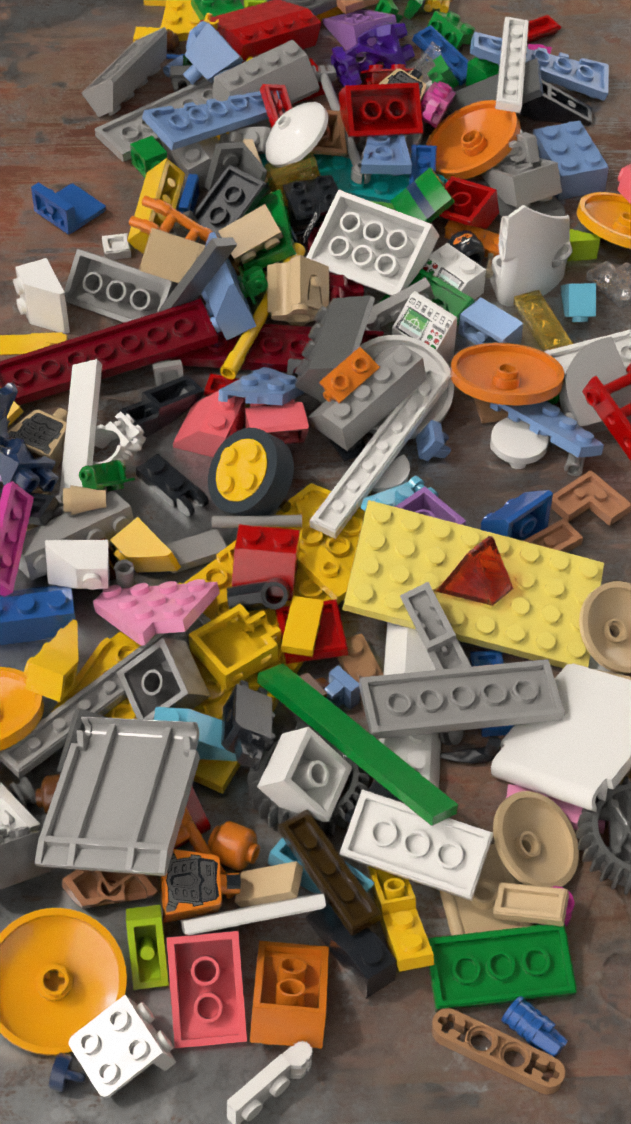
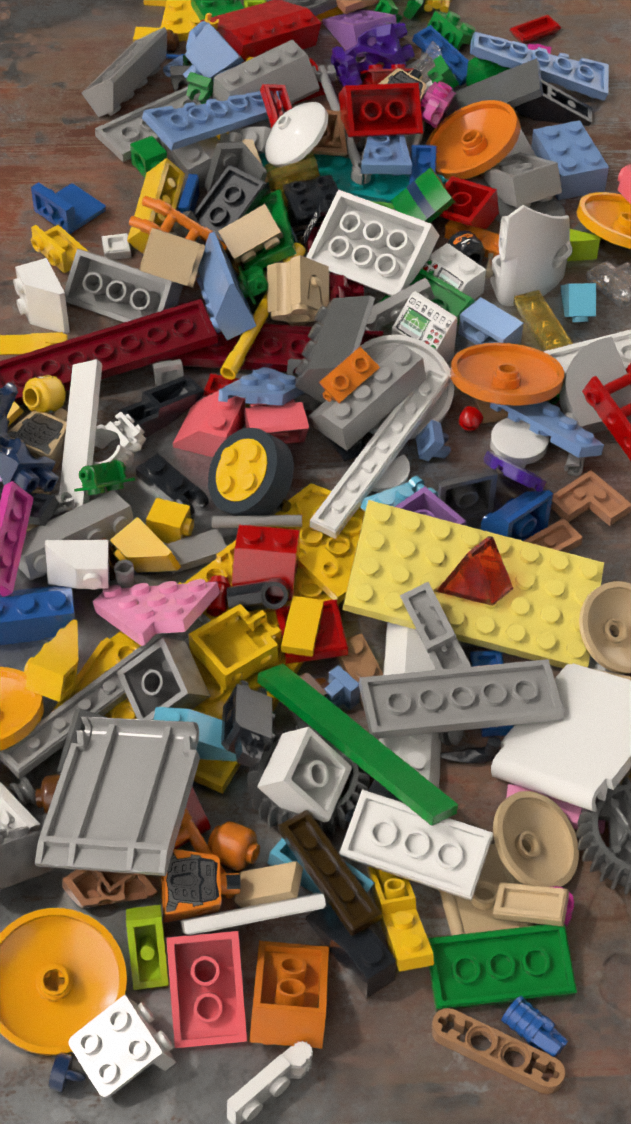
(44, 394): none -> yellow head
(56, 246): none -> yellow bracket
(82, 499): tan cone -> none
(170, 520): none -> yellow brick
(201, 85): none -> green tile
(201, 272): dark grey tile -> none
(219, 604): none -> red pin
(470, 418): none -> red hinge
(470, 492): none -> flat silver slope
(512, 65): white tile -> none
(514, 471): none -> dark purple tile
(527, 148): light grey tile -> none

